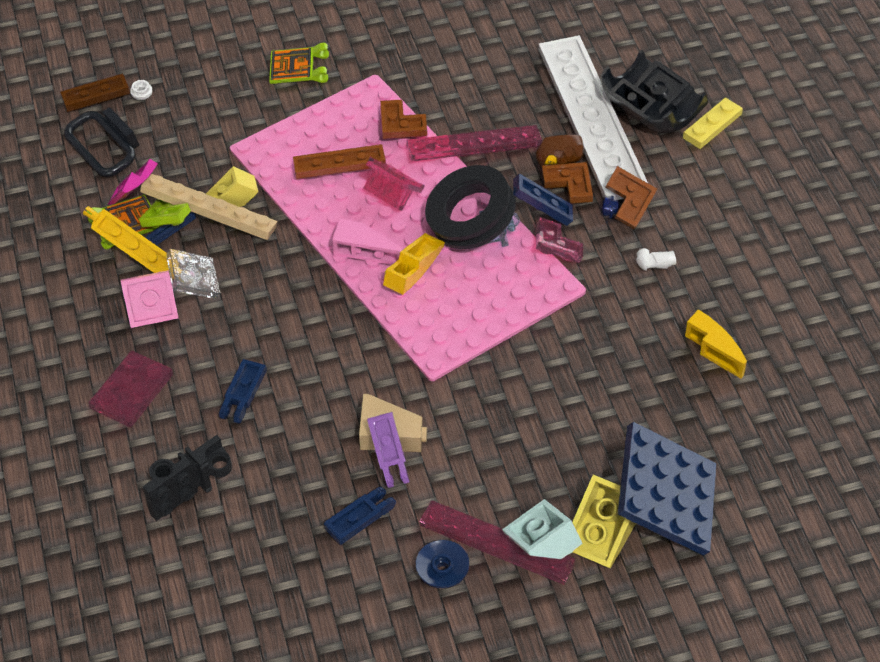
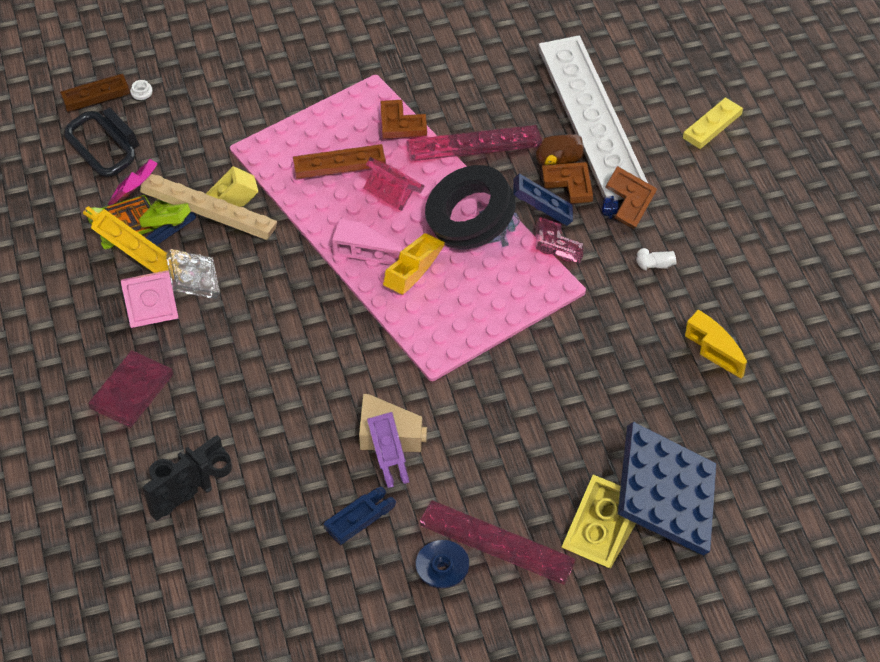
(243, 389): dark blue hinge -> none
(297, 65): flag -> none
(544, 532): light aqua slope -> none
(654, 95): black piece -> none

